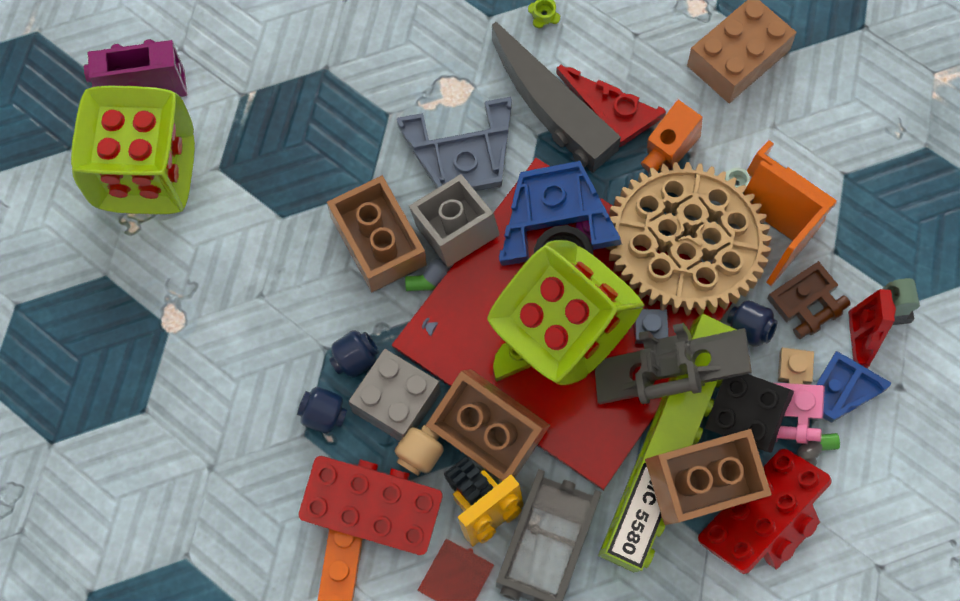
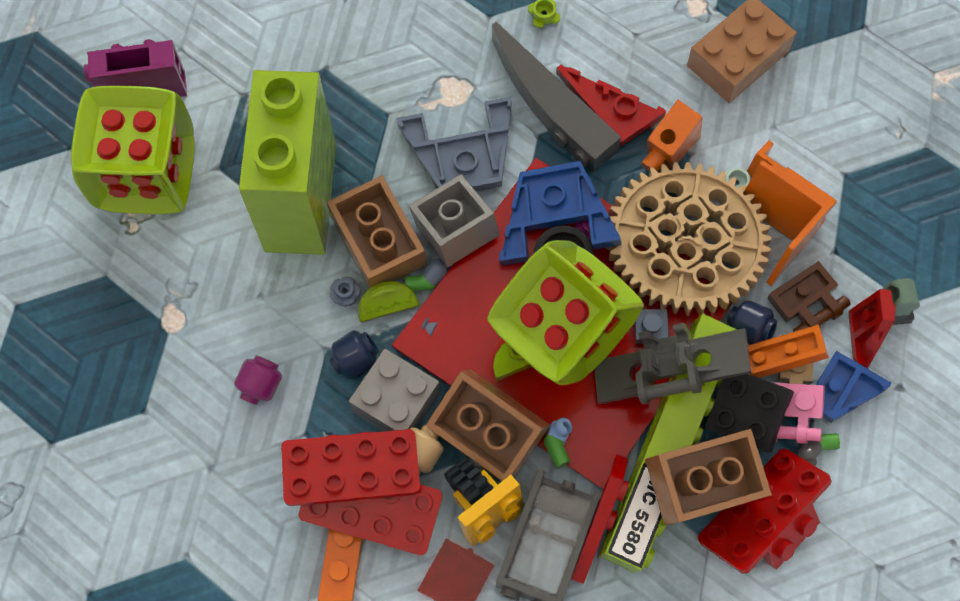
(258, 380): none -> magenta head
(288, 162): none -> lime brick
(321, 410): dark blue head -> none
(345, 299): none -> sand blue plate
(350, 467): none -> red bracket
(386, 299): none -> lime plate
(555, 441): none -> arm
(603, 517): none -> red wing
(787, 351): none -> orange plate

